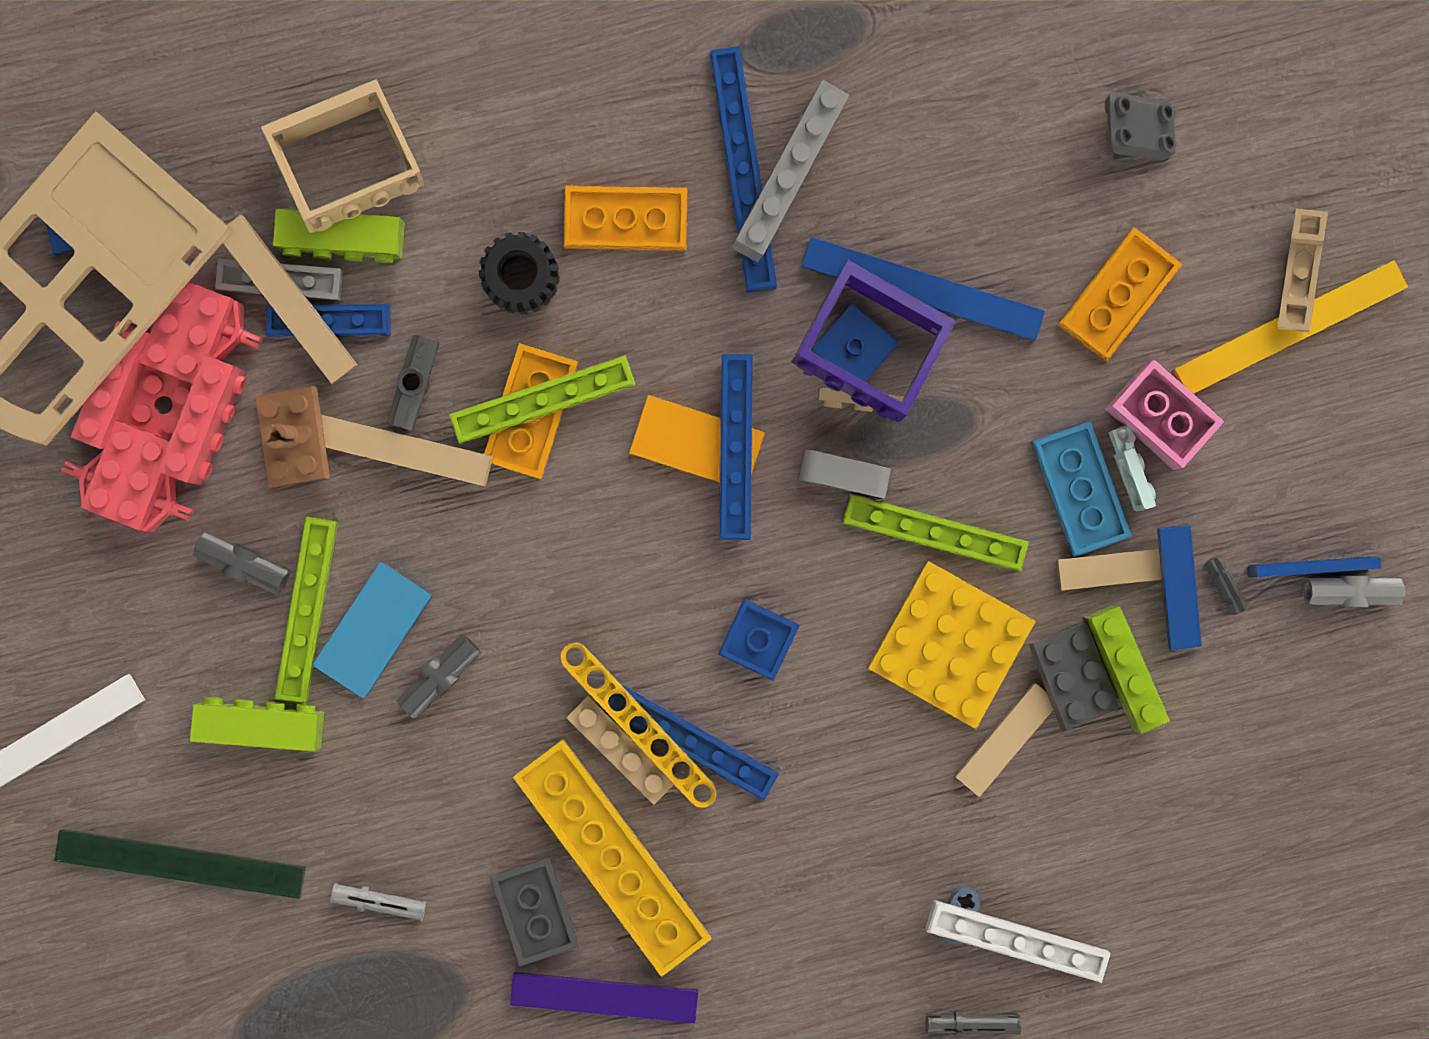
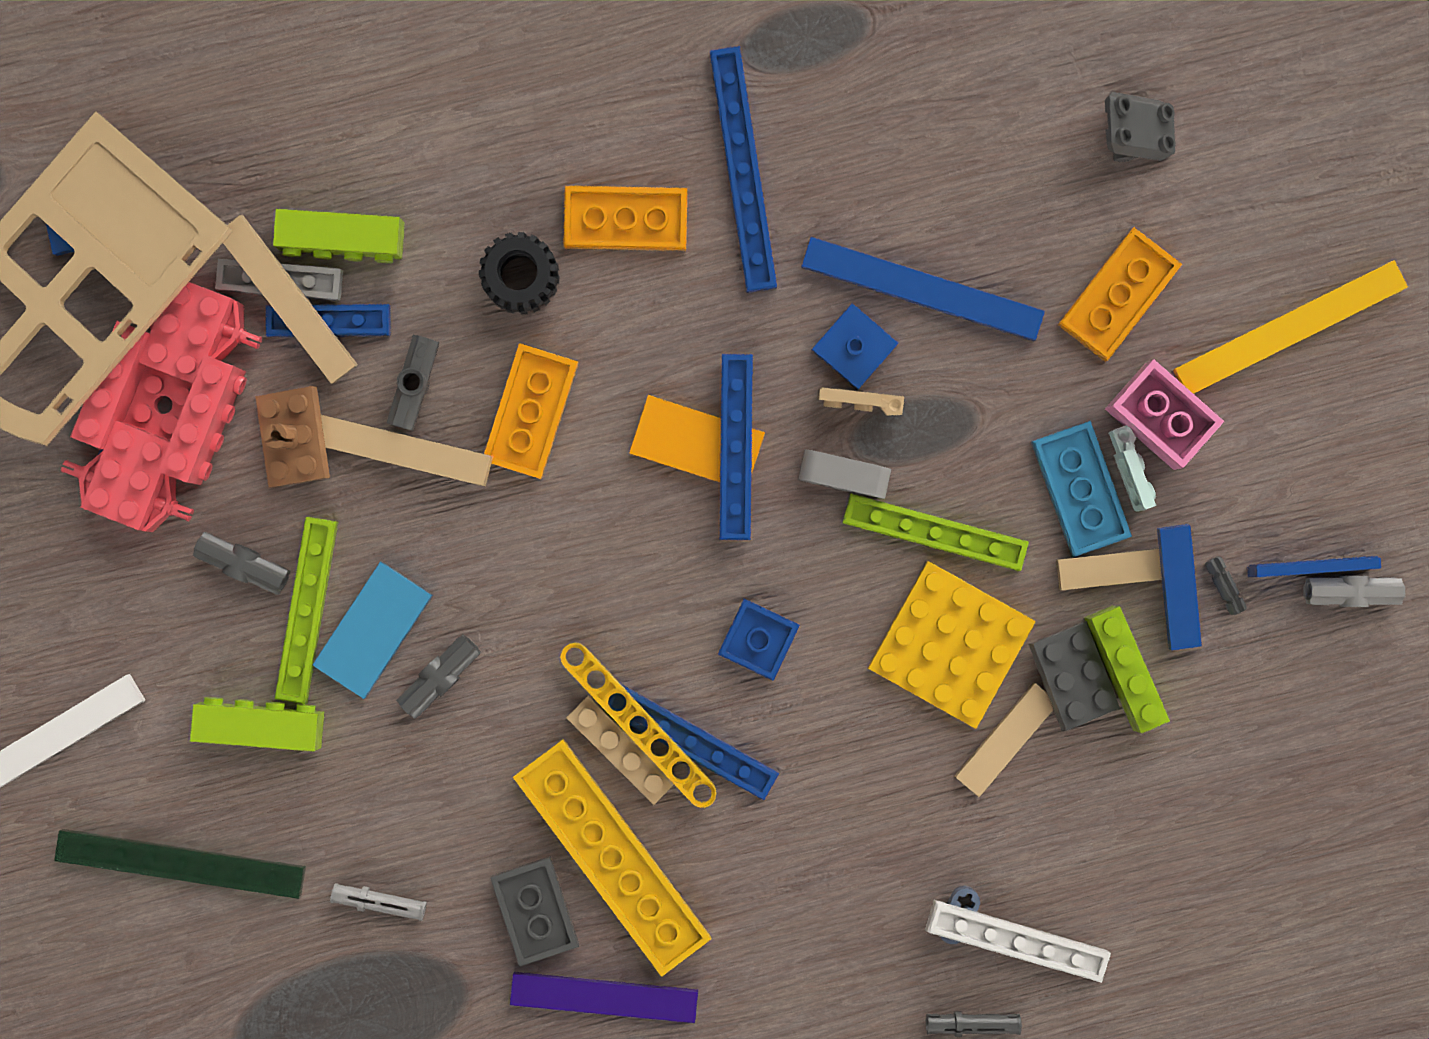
(328, 114): tan window -> none
(542, 399): lime tile -> none
(790, 171): light grey brick -> none
(895, 301): dark purple window -> none
(1302, 270): tan slope -> none

